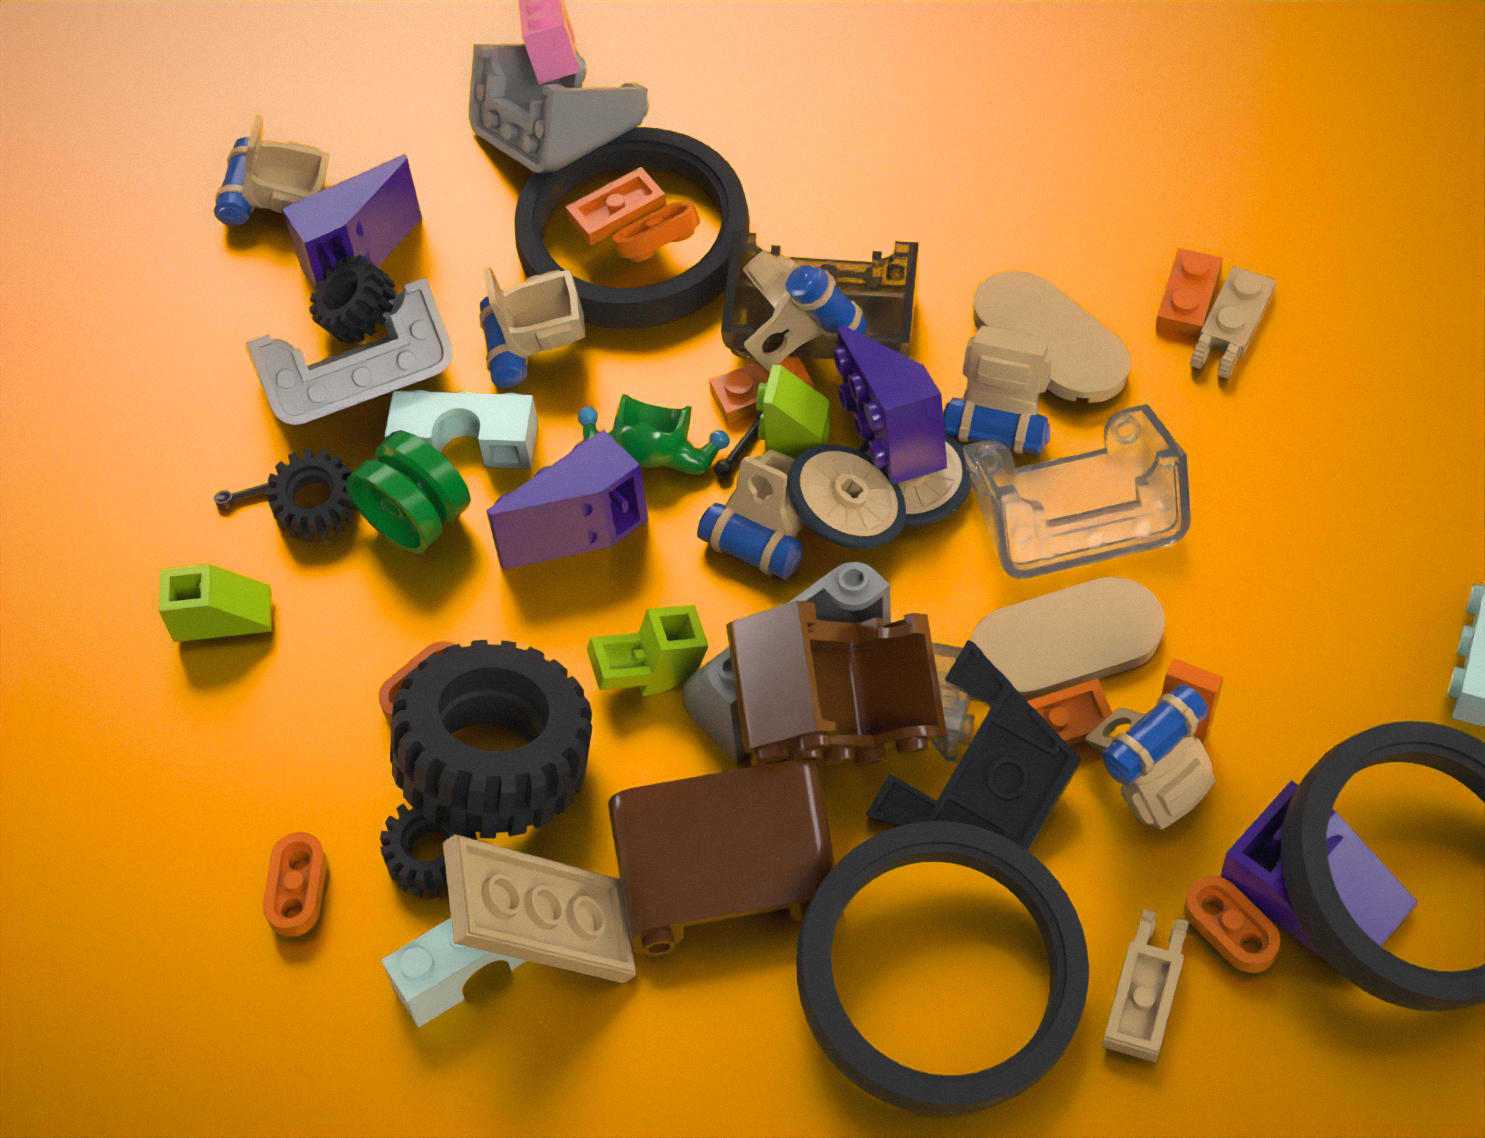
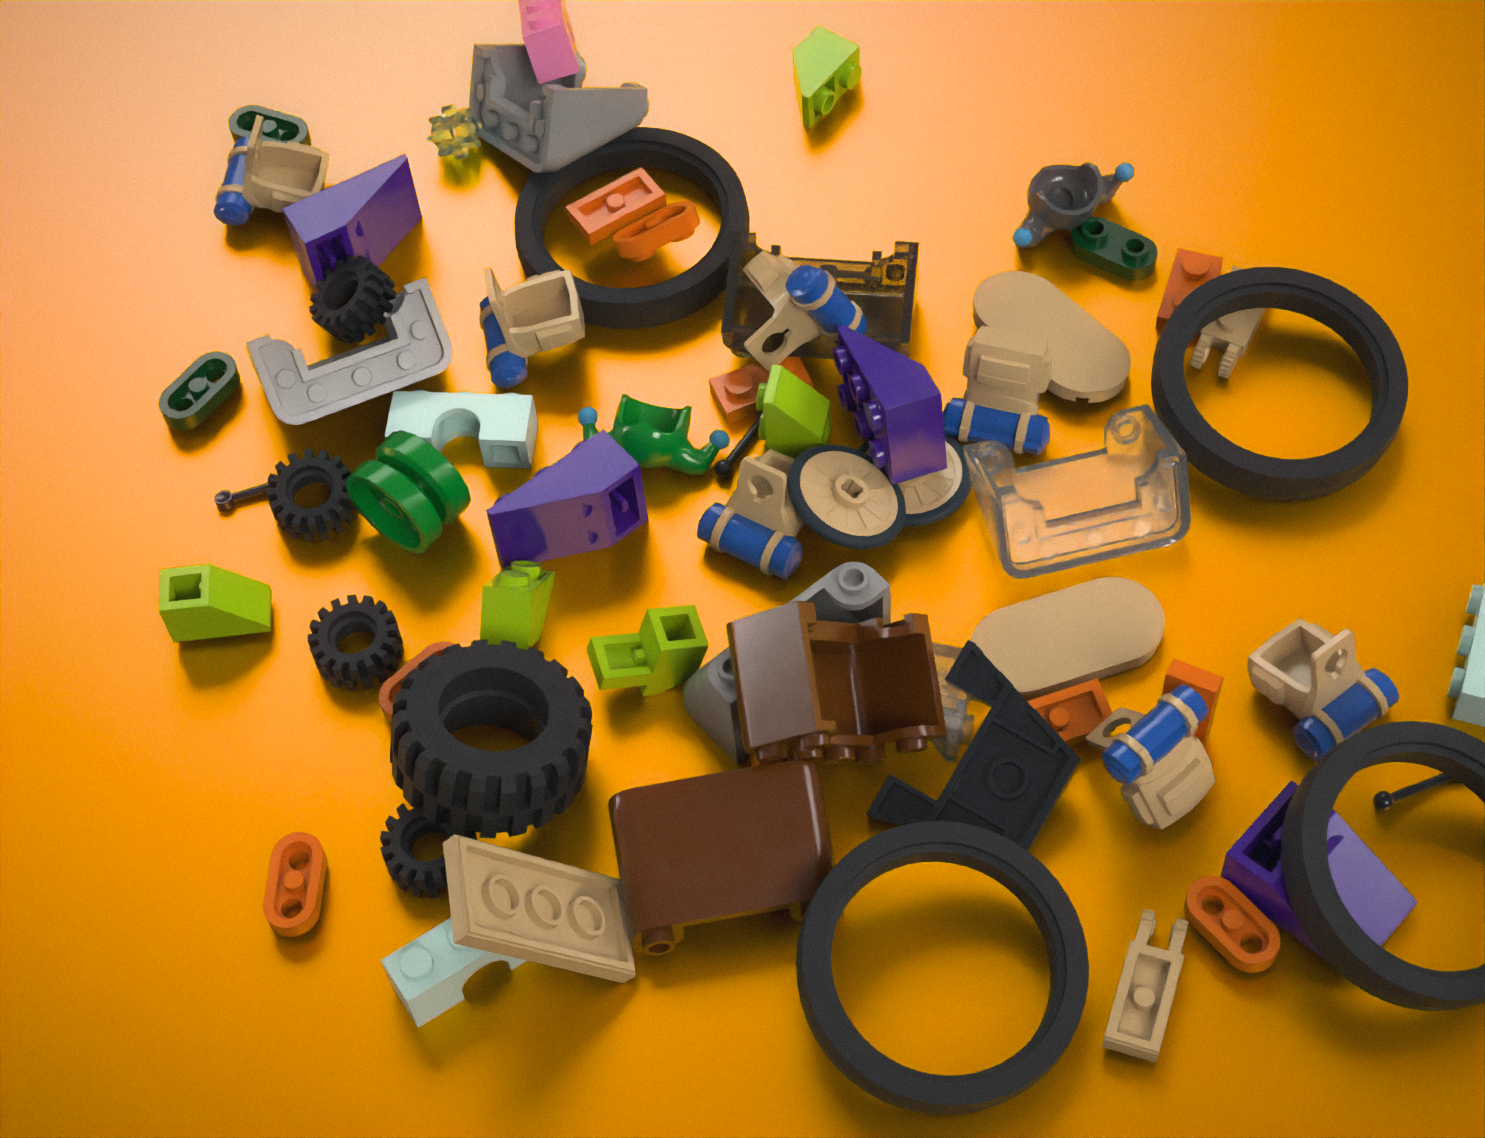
(196, 394): none -> plate
(276, 125): none -> plate
(348, 620): none -> black tyre
(466, 129): none -> clear light blue gear
(516, 604): none -> lime slope
(823, 72): none -> lime slope
(1065, 198): none -> dark grey piece
(1110, 249): none -> dark green plate
(1308, 296): none -> black tyre
(1320, 684): none -> tan piece
(1385, 801): none -> black hinge

